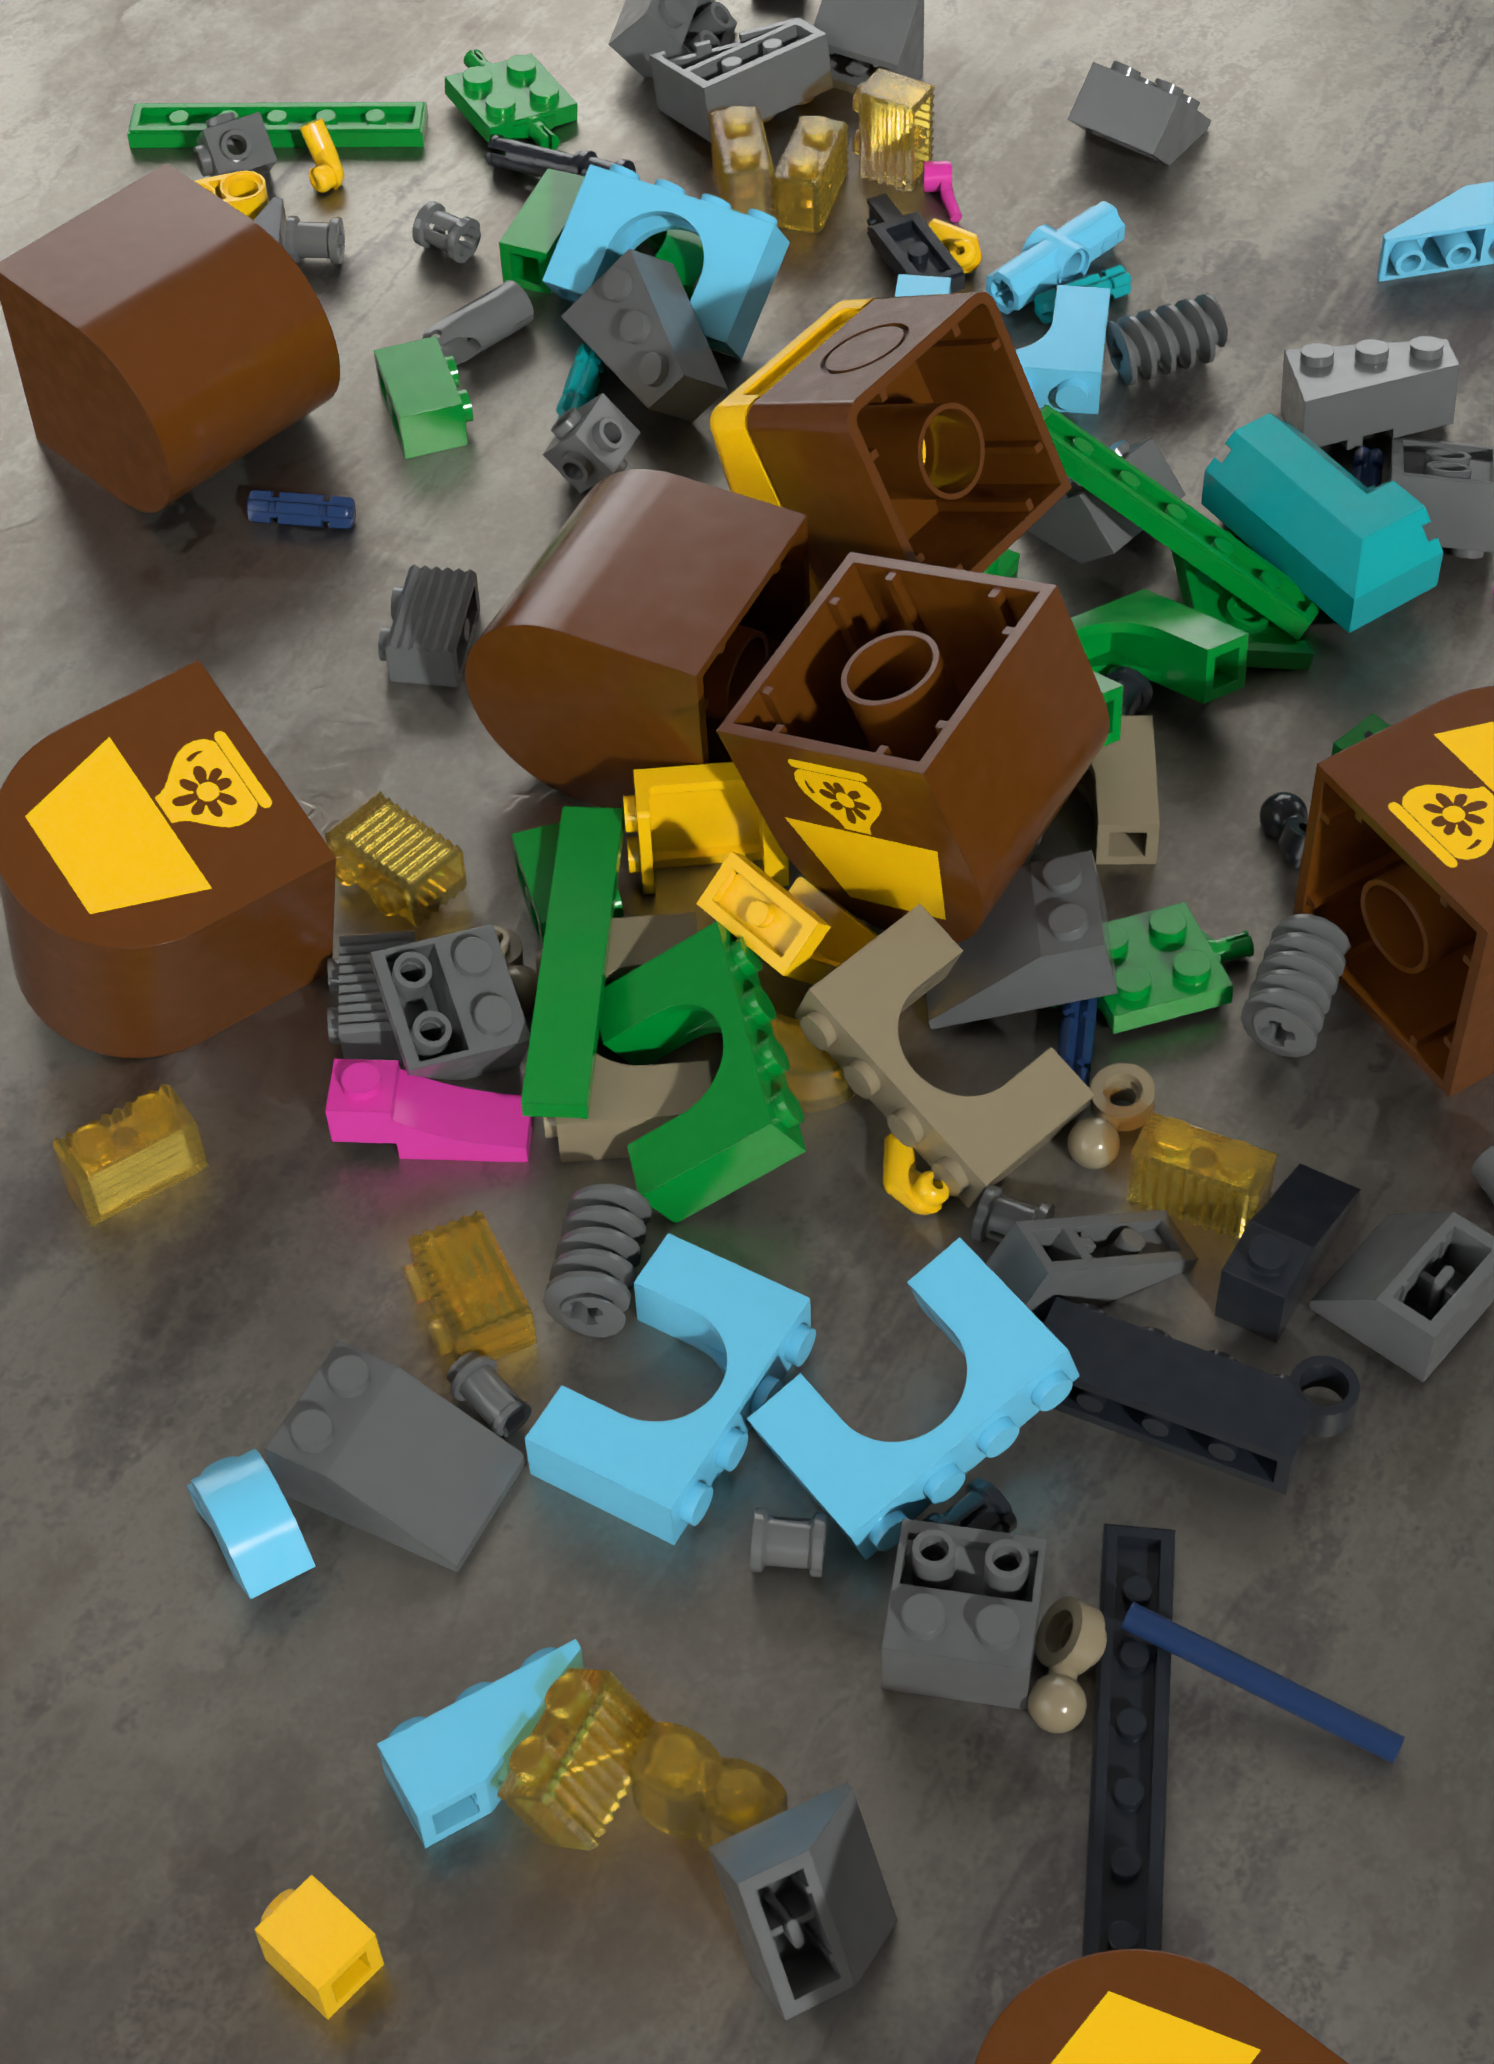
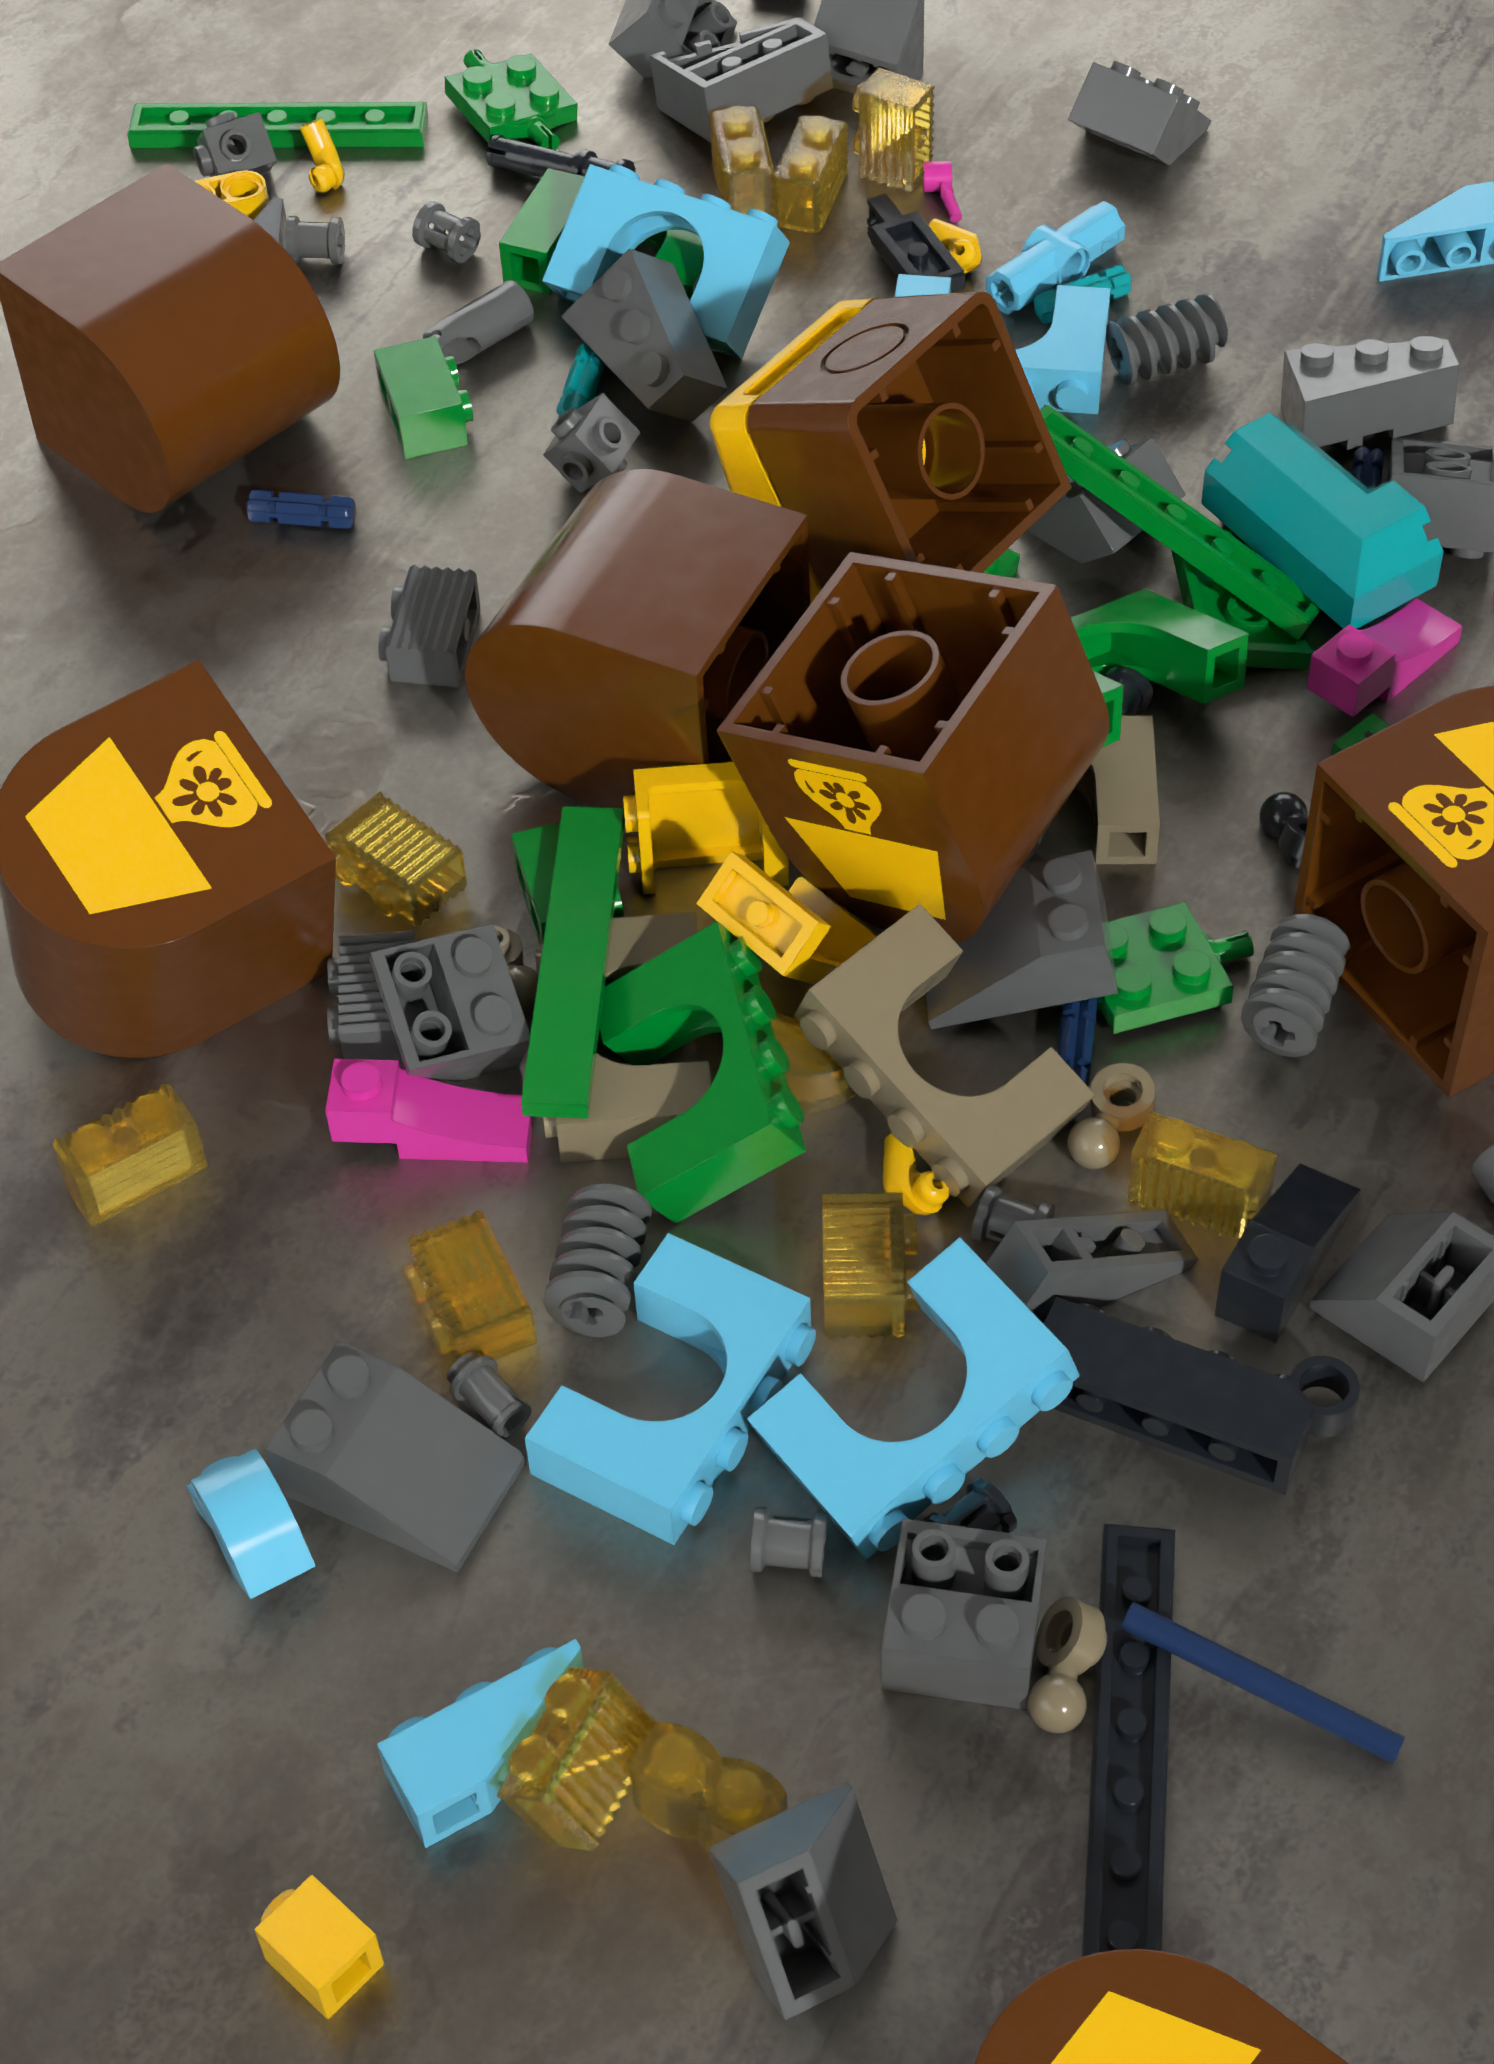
(866, 1264): none -> clear yellow brick
(1382, 658): none -> dark pink slope

